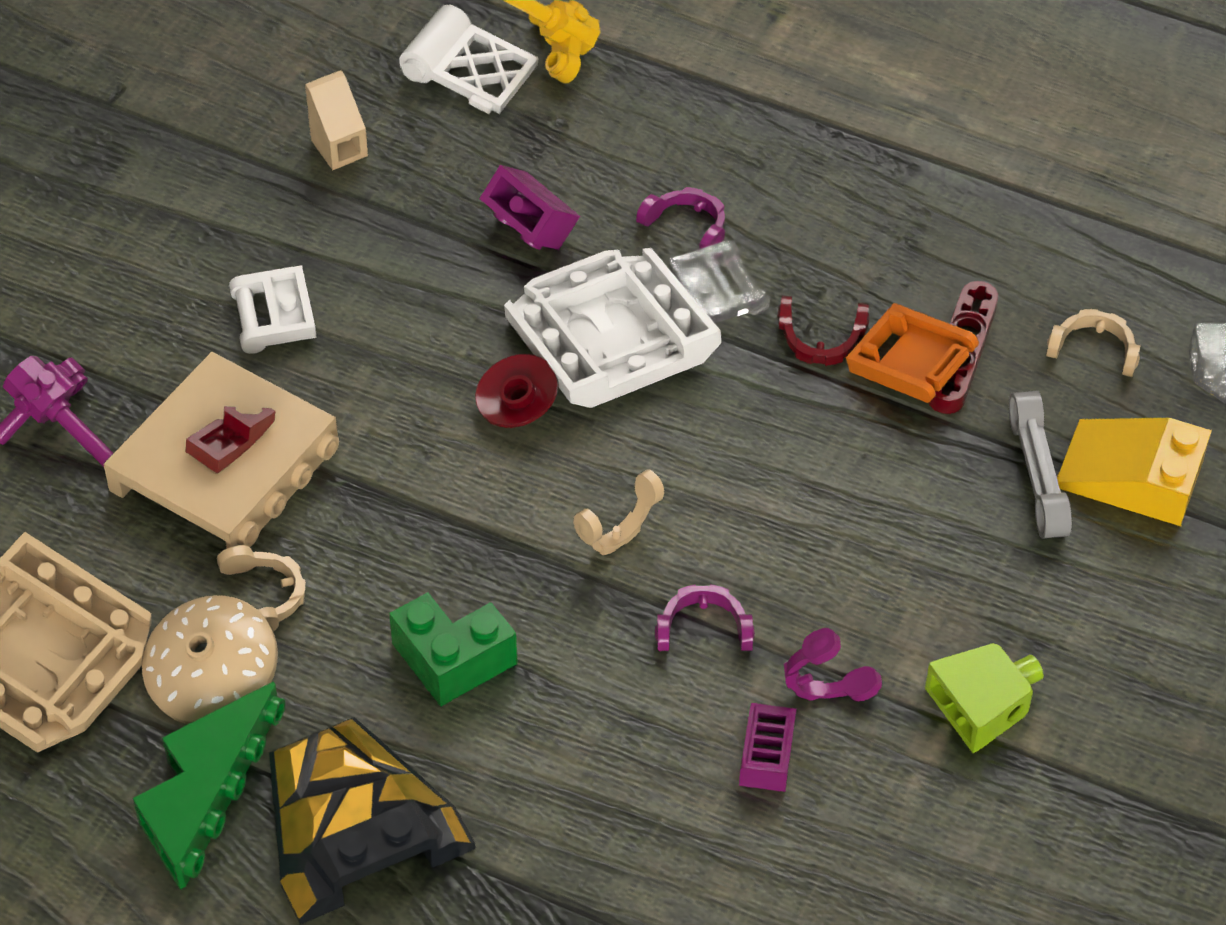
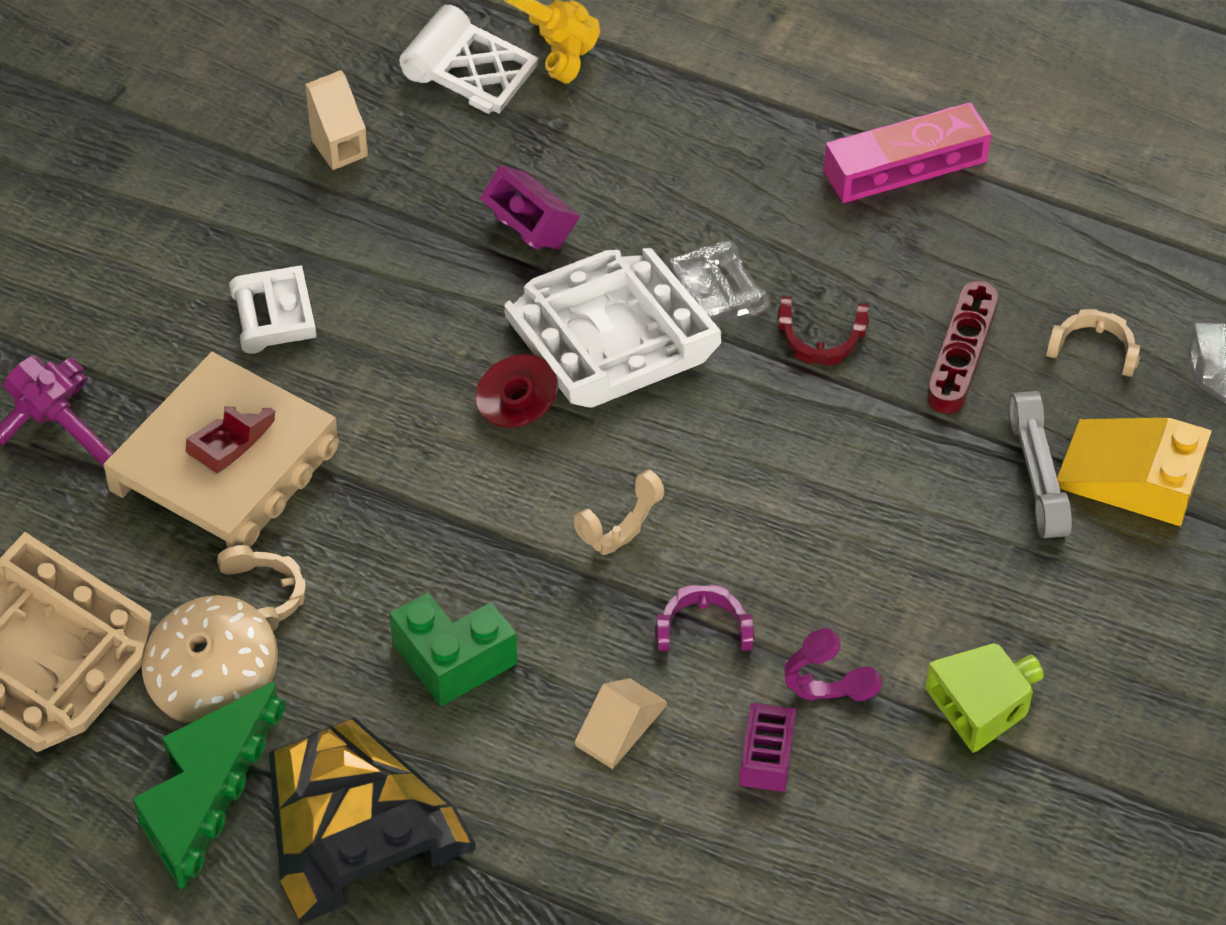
(618, 720): none -> tan slope
(653, 207): magenta piece -> none
(906, 152): none -> dark pink brick
(919, 360): orange container -> none

